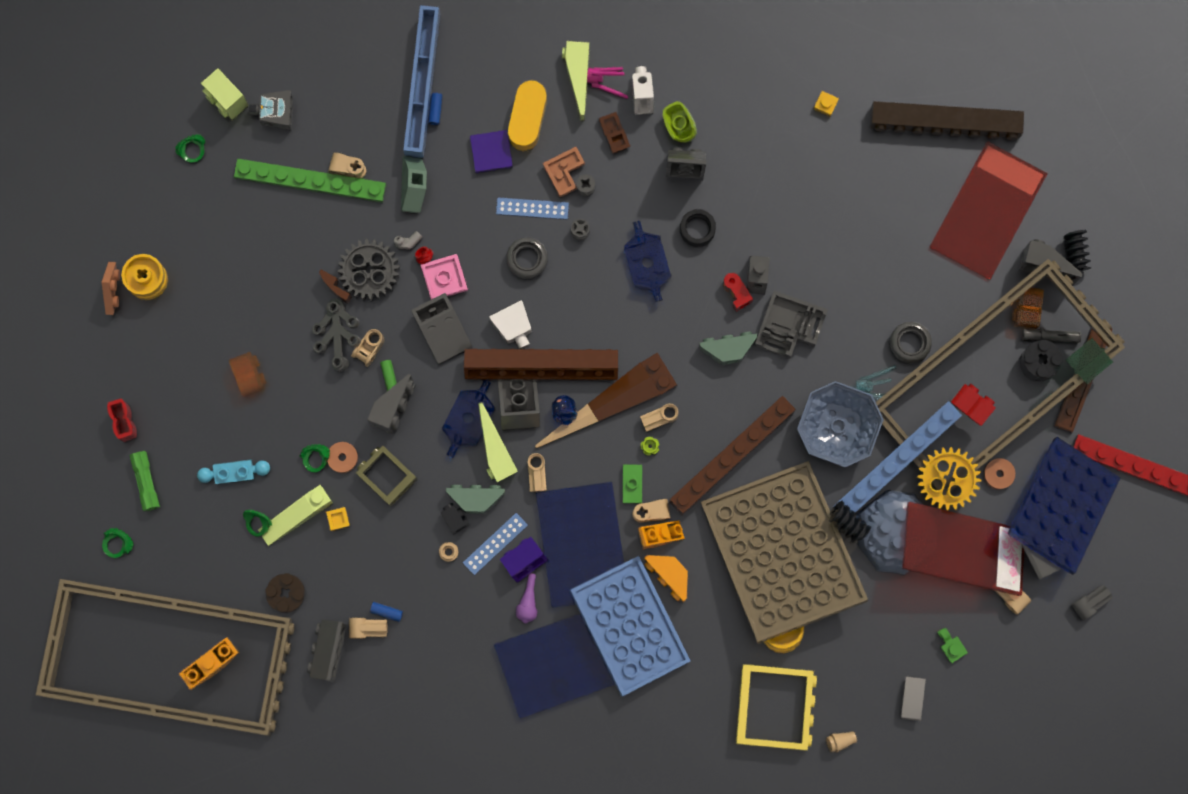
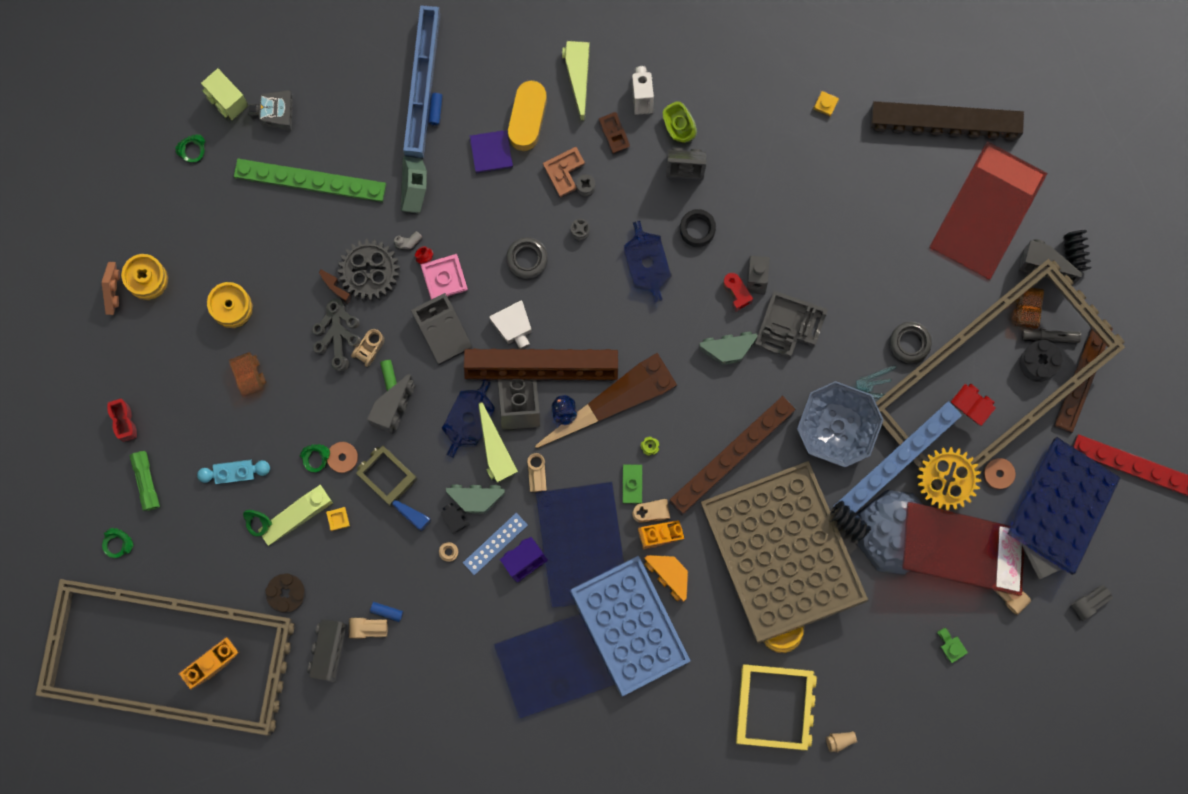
(227, 294): none -> yellow wheel
(344, 166): tan piece -> none
(418, 519): none -> blue slope
(526, 610): medium lavender piece -> none
(532, 208): medium blue sticker -> none
(596, 75): dark pink plant -> none
(657, 418): tan piece -> none
(913, 698): light grey slope -> none
(1089, 361): clear green piece -> none

